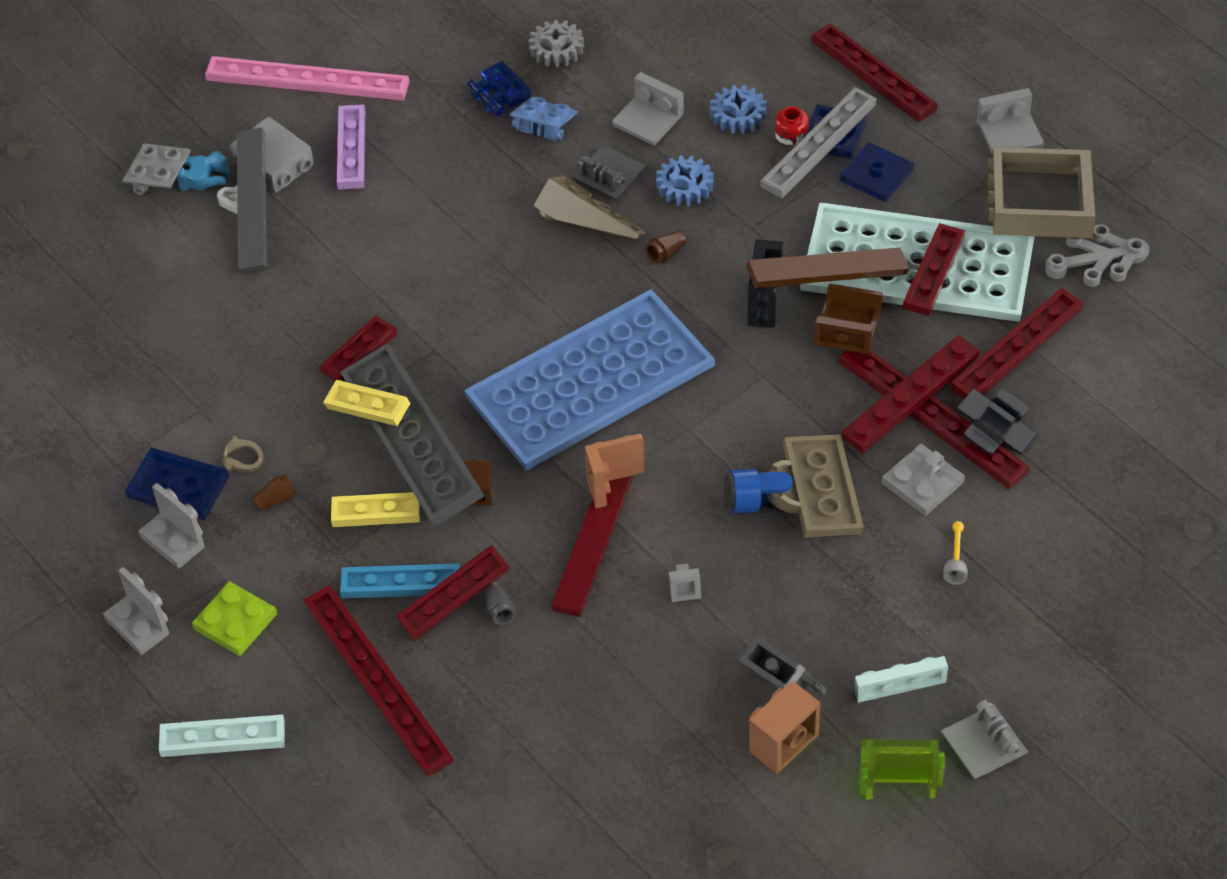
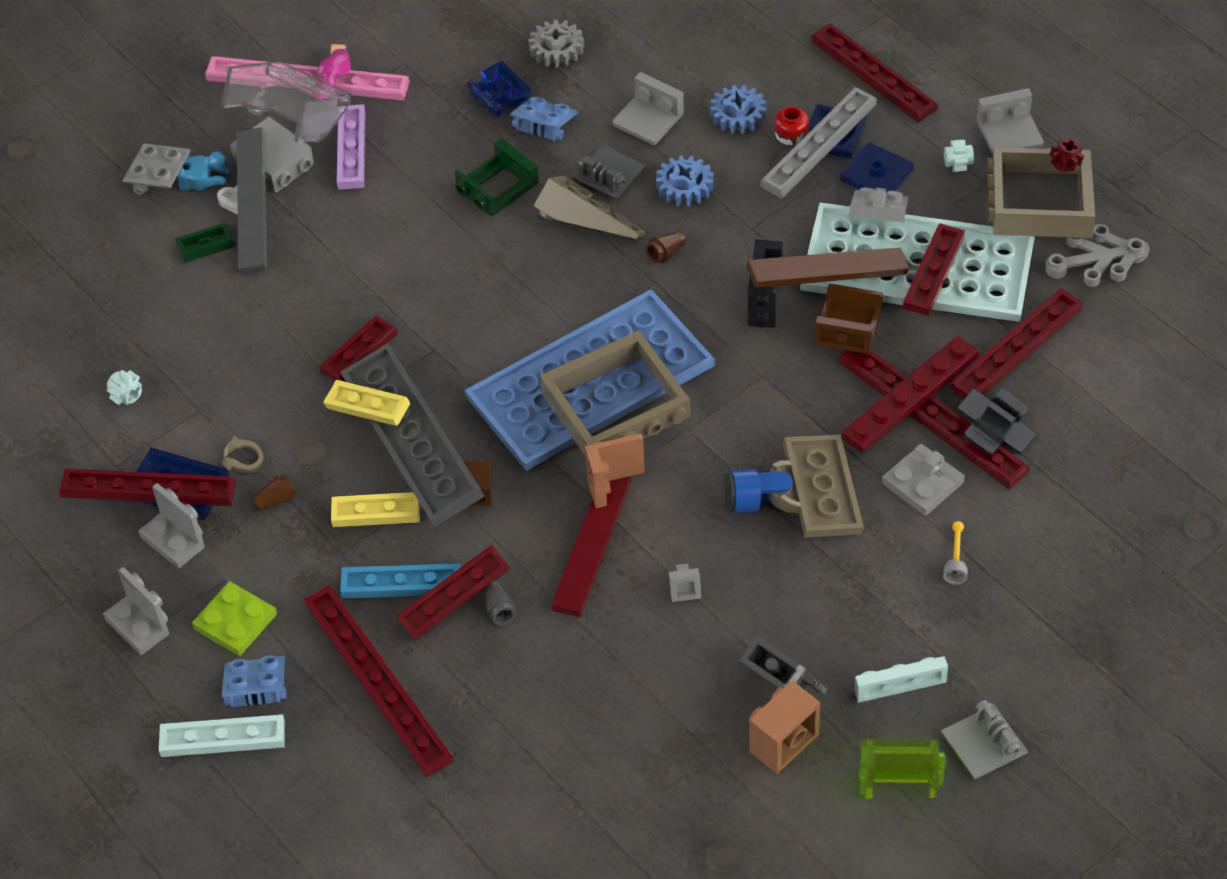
(124, 387): none -> light aqua gear
(138, 486): none -> dark red tile
(205, 245): none -> dark green tile
(252, 677): none -> medium blue hinge
(289, 93): none -> clear windscreen
(334, 65): none -> dark pink arm
(505, 157): none -> dark green panel
(601, 362): none -> dark tan window
(878, 204): none -> light grey hinge
(958, 155): none -> light aqua gear
(1066, 155): none -> dark red gear

